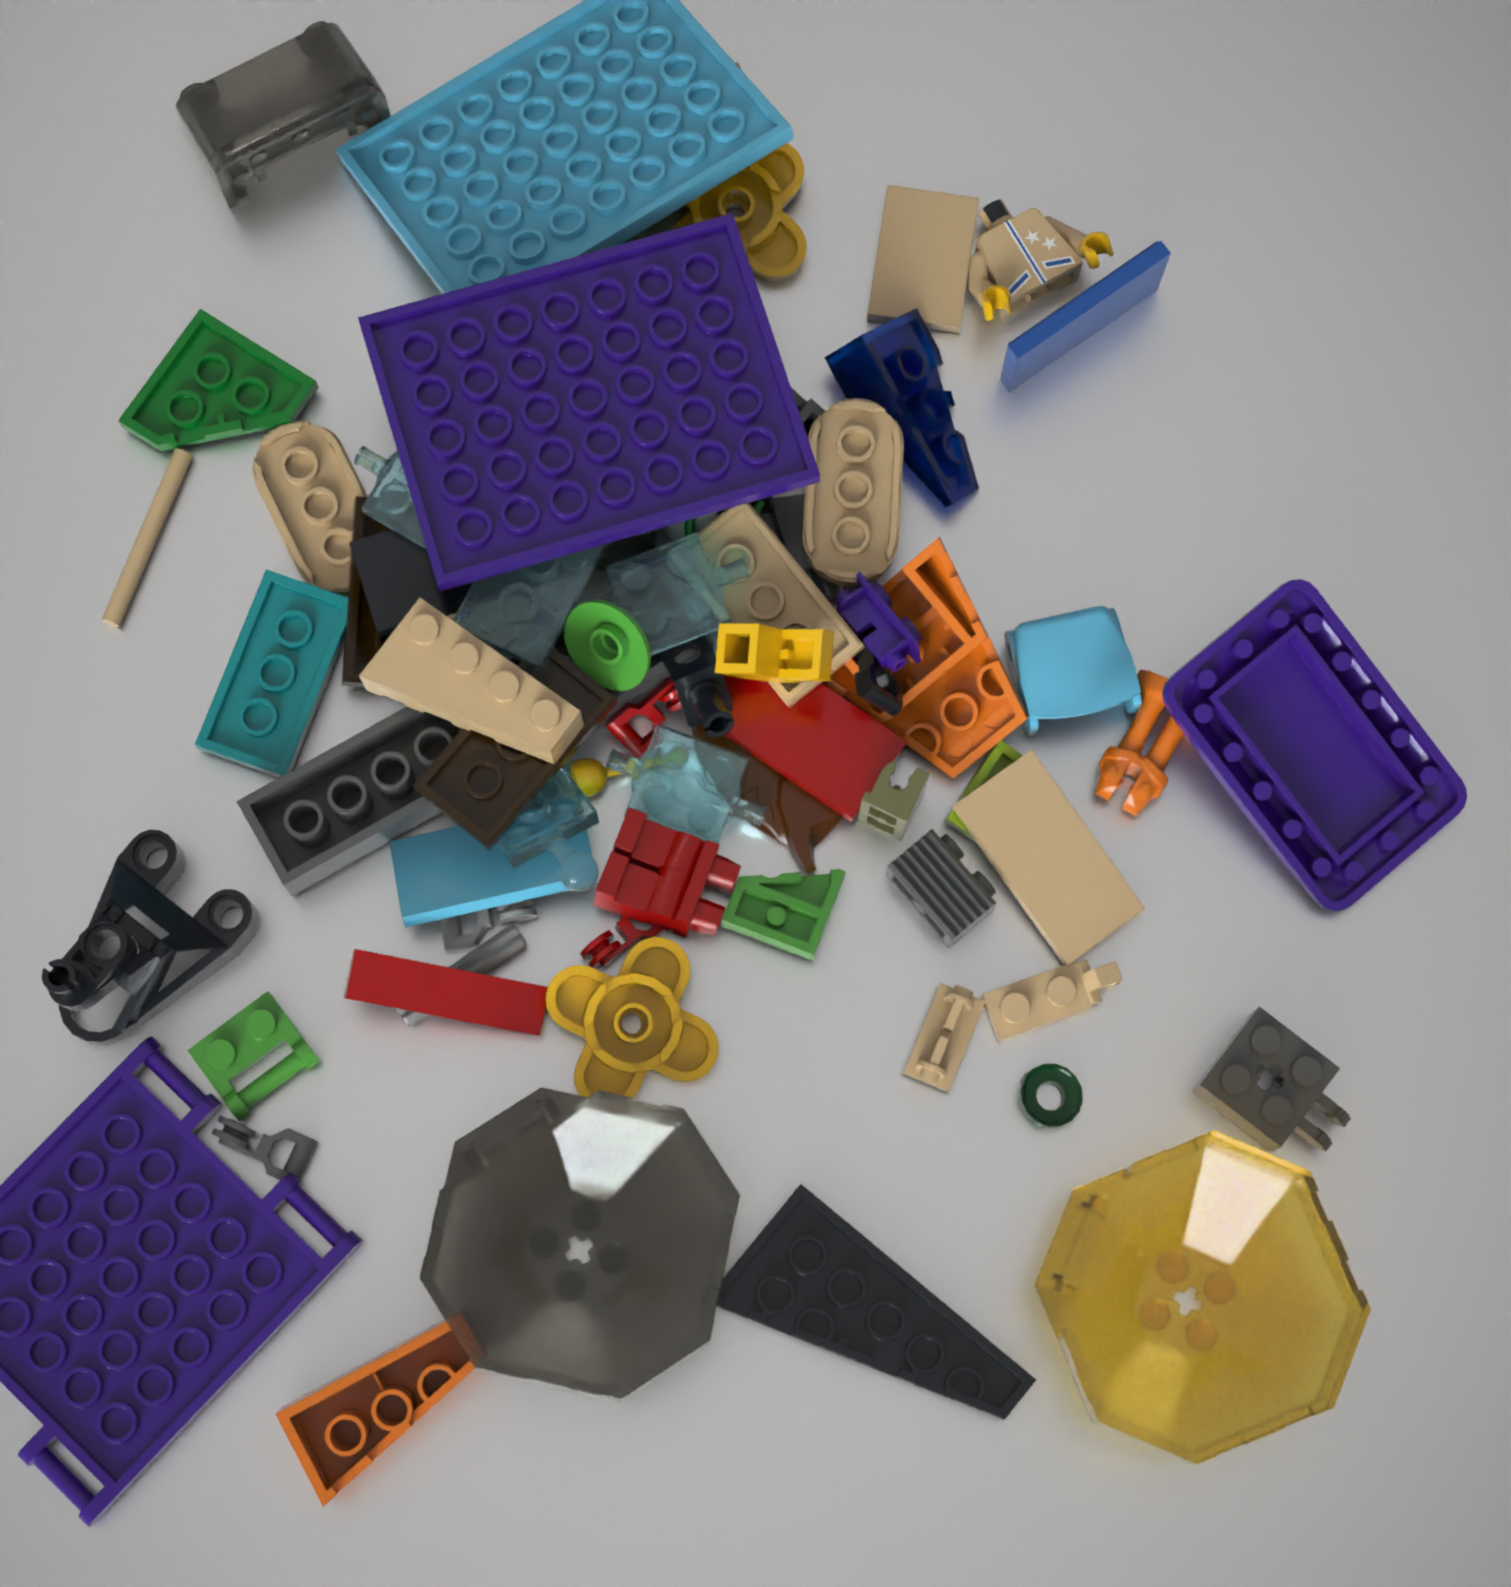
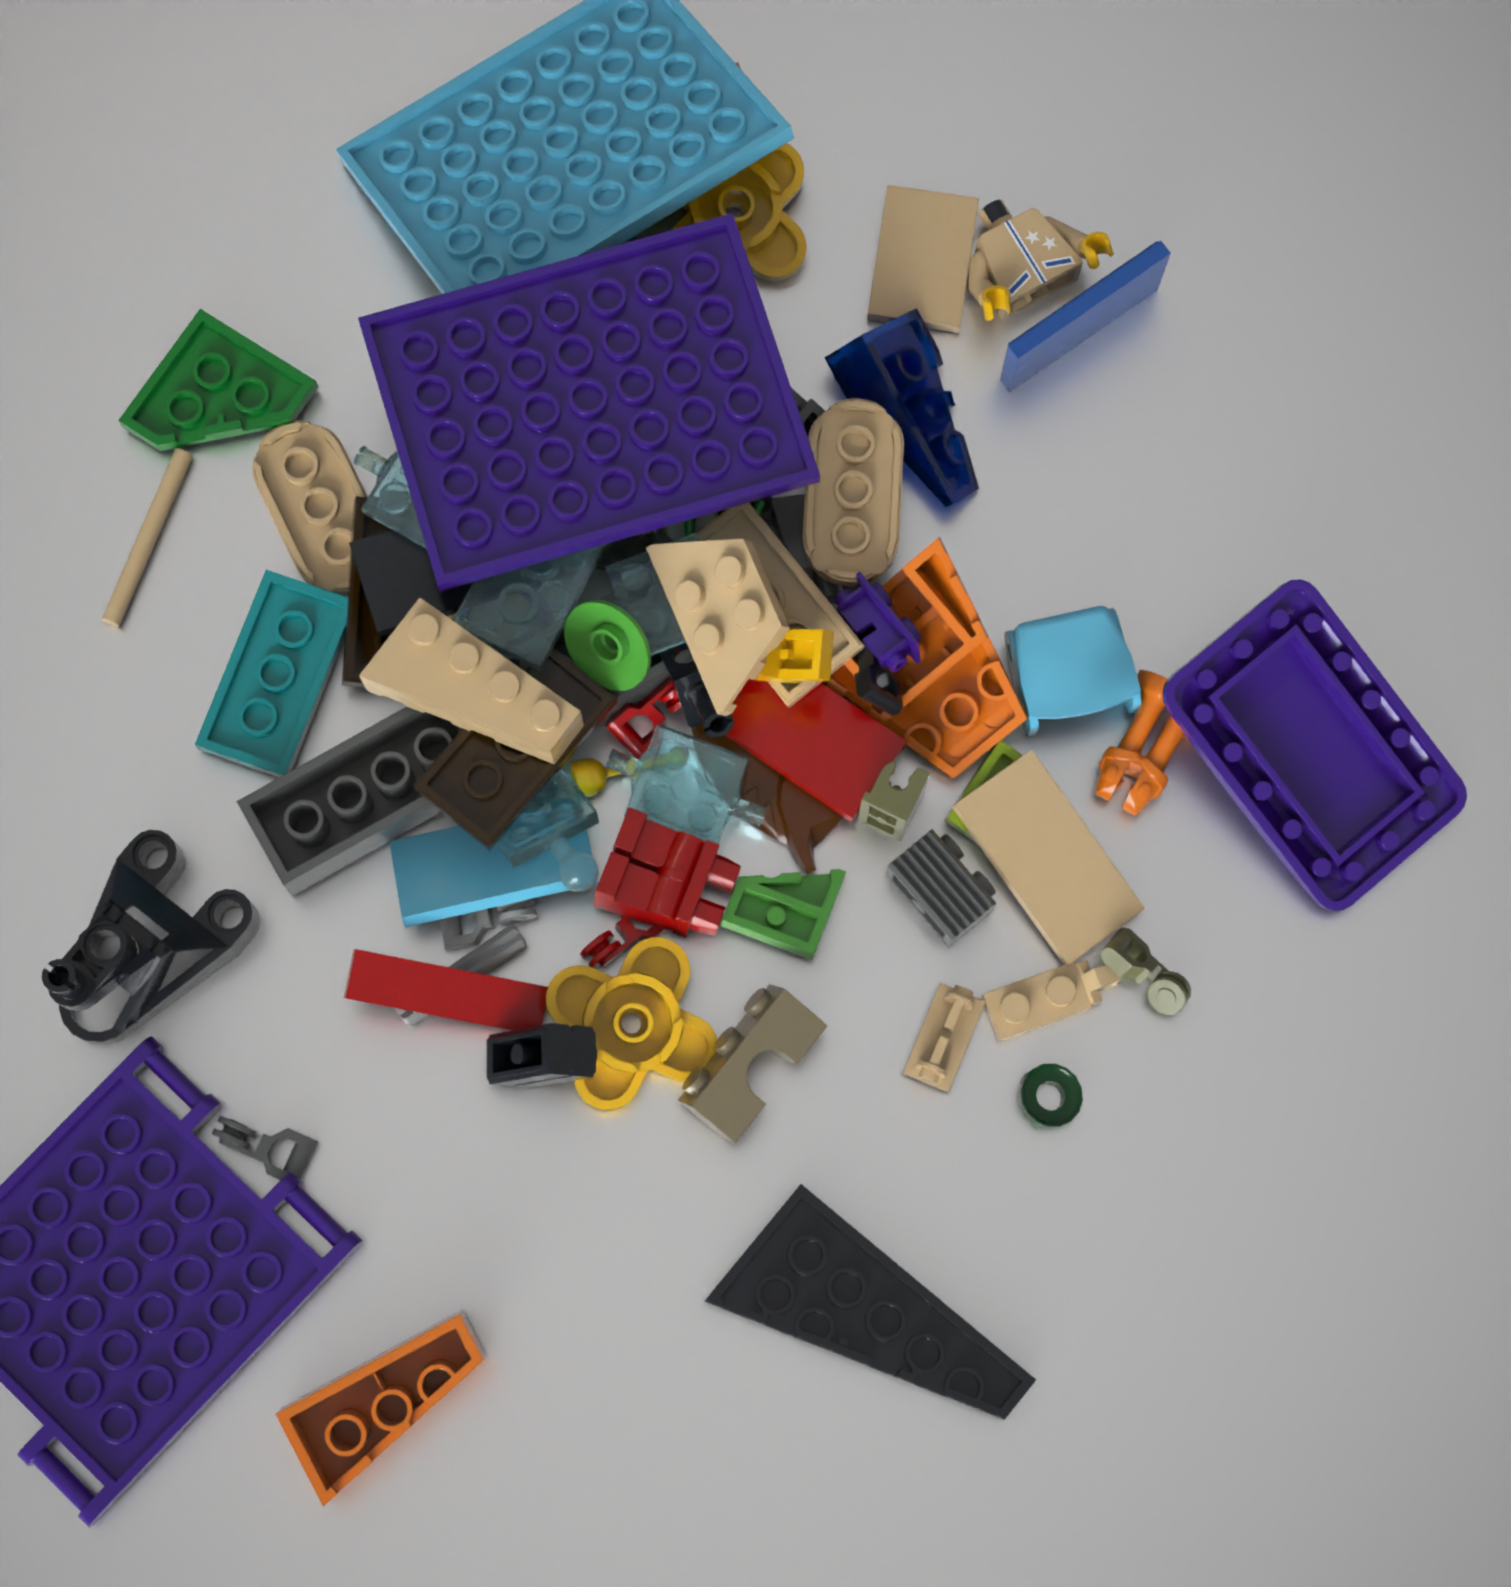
(246, 1042): bright green plate -> none
(279, 106): clear smoke windscreen -> none
(541, 1055): none -> black brick
(593, 1170): clear smoke windscreen -> none
(720, 1088): none -> dark tan arch
(722, 611): none -> tan wing
(1132, 960): none -> olive piece
(1271, 1285): clear yellow windscreen -> none
(1279, 1110): dark grey hinge -> none

